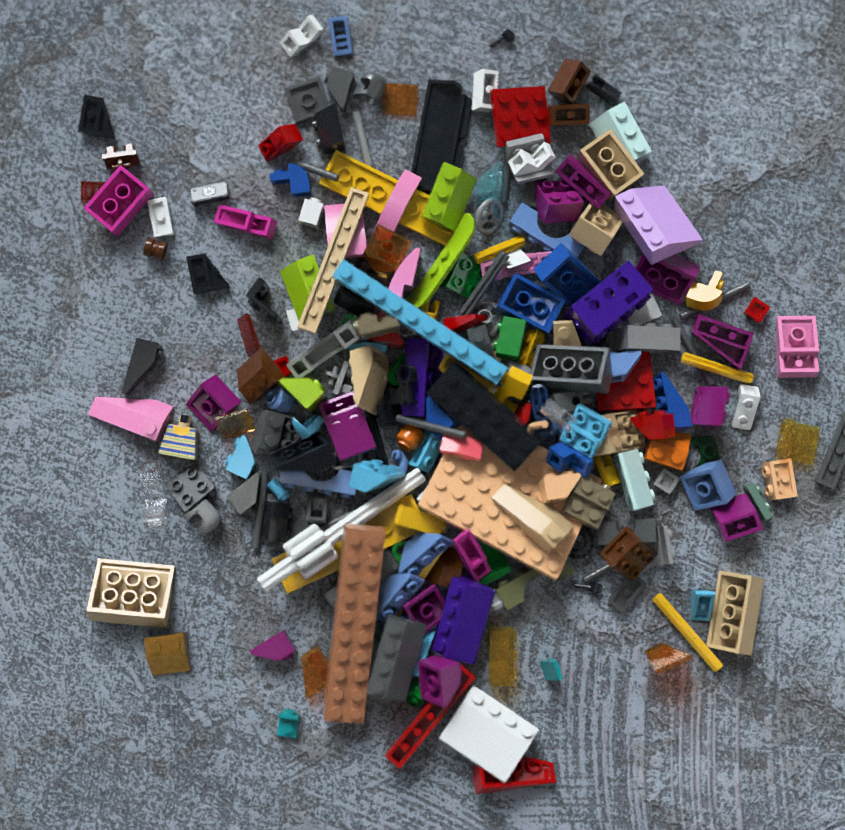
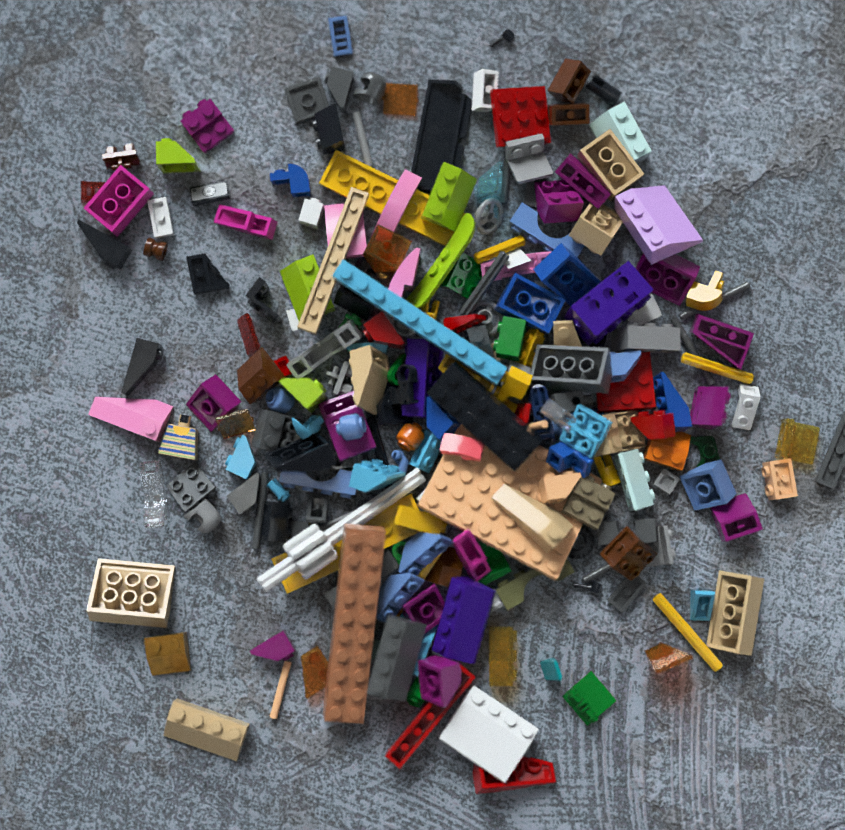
(95, 118): black wing -> none
(109, 249): none -> black slope
(173, 158): none -> lime slope
(205, 729): none -> tan slope
(206, 125): none -> magenta plate
(280, 141): red slope -> none
(280, 689): none -> light nougat bar
(288, 723): teal bracket -> none
(300, 38): white slope -> none
(315, 170): dark grey bar -> none
(351, 427): none -> medium blue head
(369, 327): dark tan plate -> none
(431, 426): dark grey bar -> none
(526, 163): white slope -> none
(589, 698): none -> green hinge
(754, 494): sand green plate -> none
(756, 310): red plate -> none
(796, 347): bright pink slope -> none

